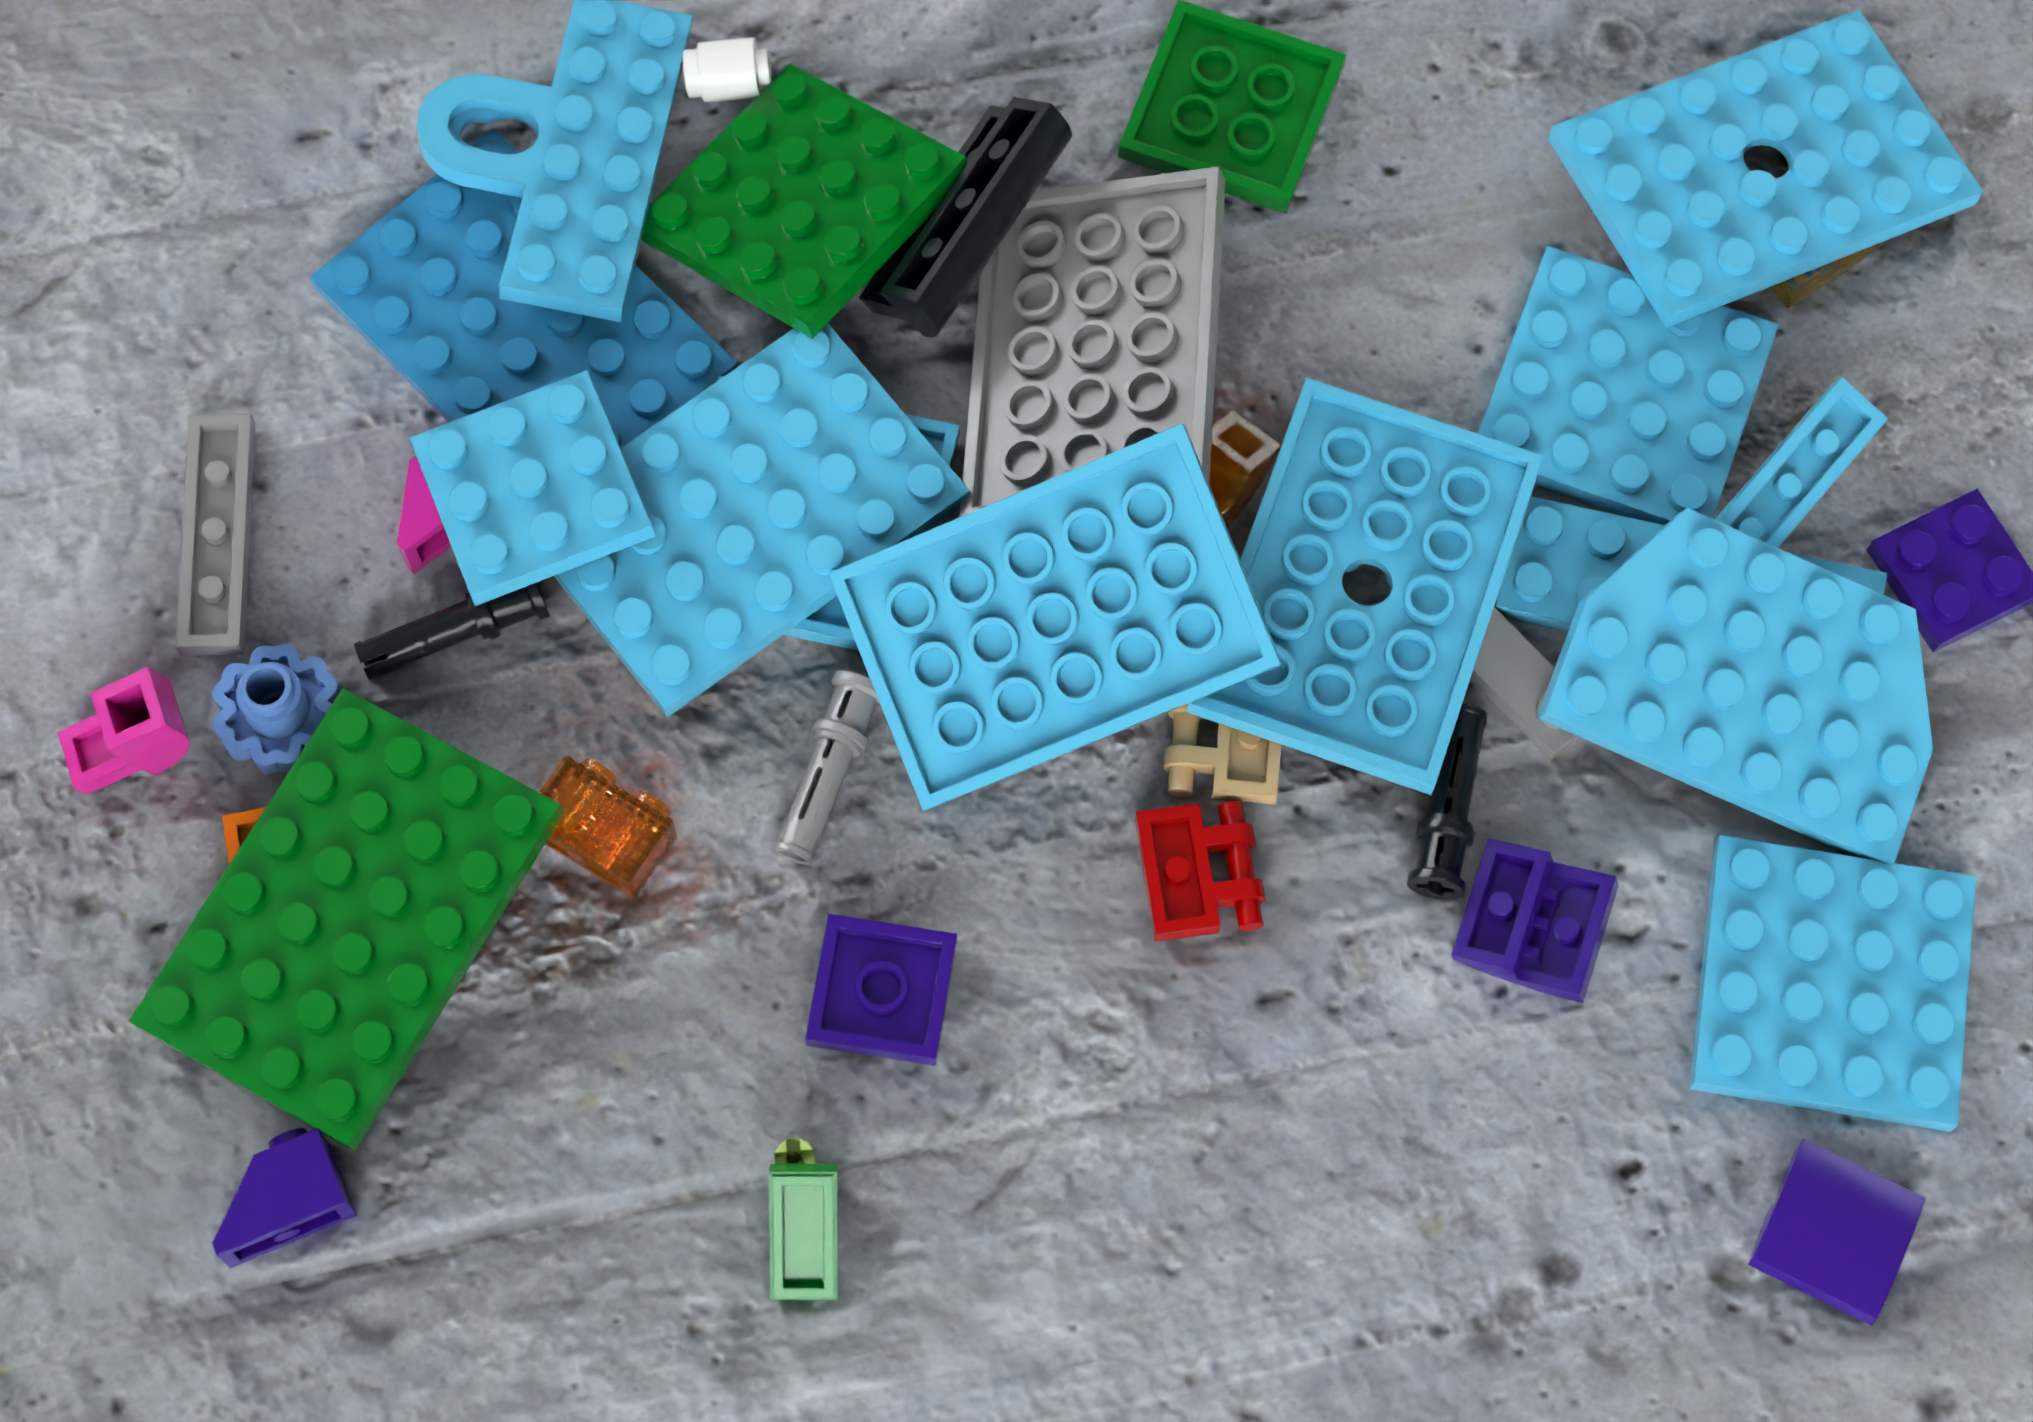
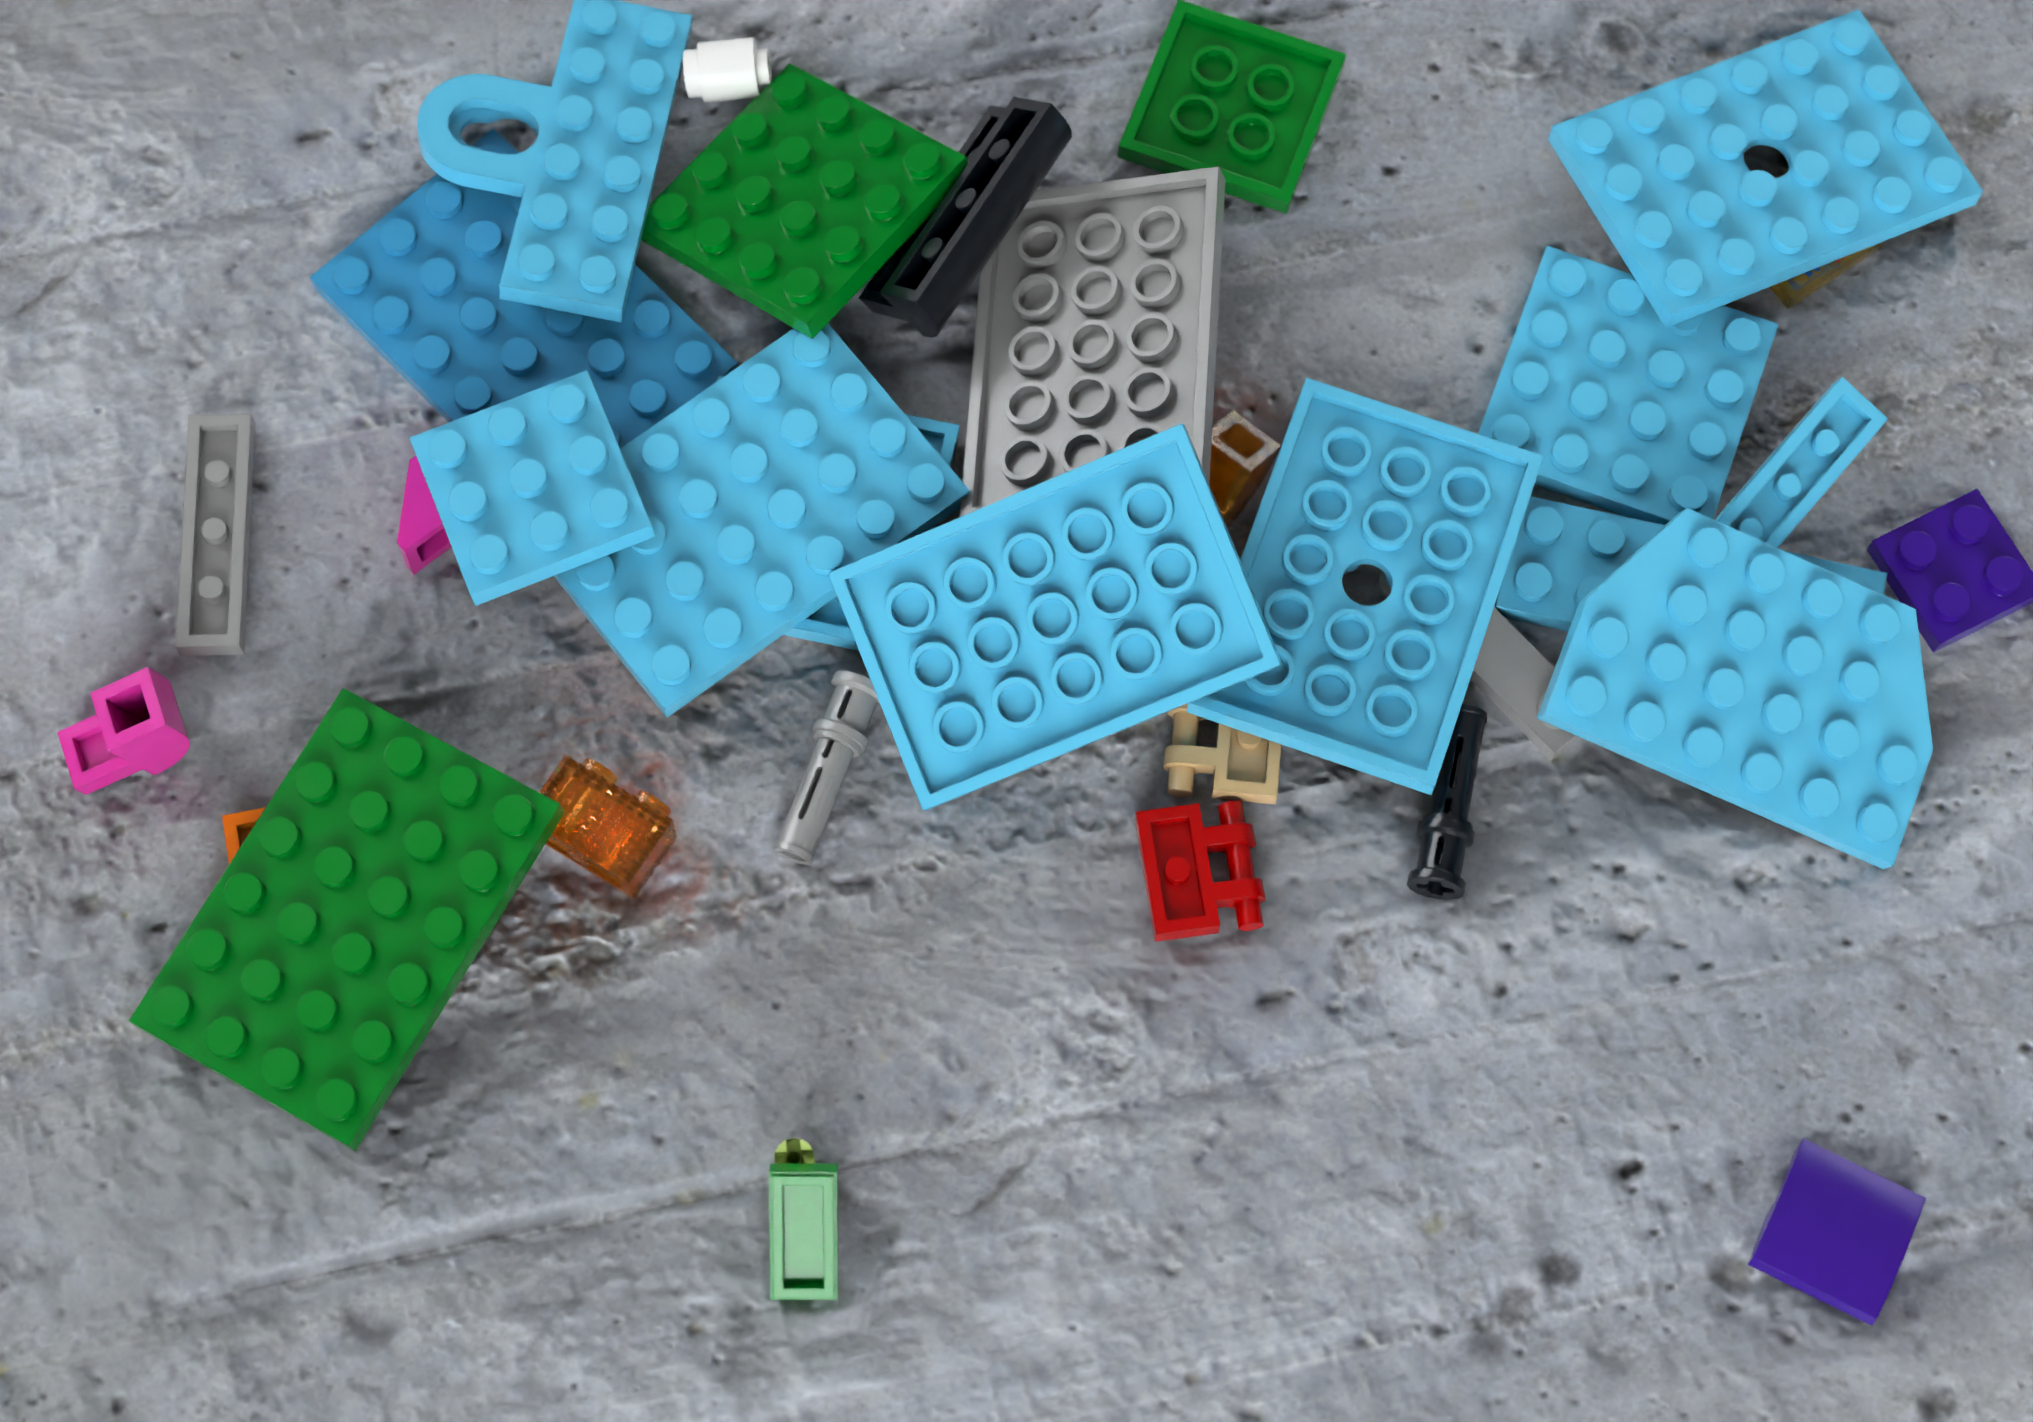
(272, 706): medium blue plant -> none
(283, 1198): dark purple slope -> none
(448, 629): black pin -> none
(881, 989): dark purple plate -> none
(1535, 920): dark purple slope -> none
(1834, 983): medium azure plate -> none

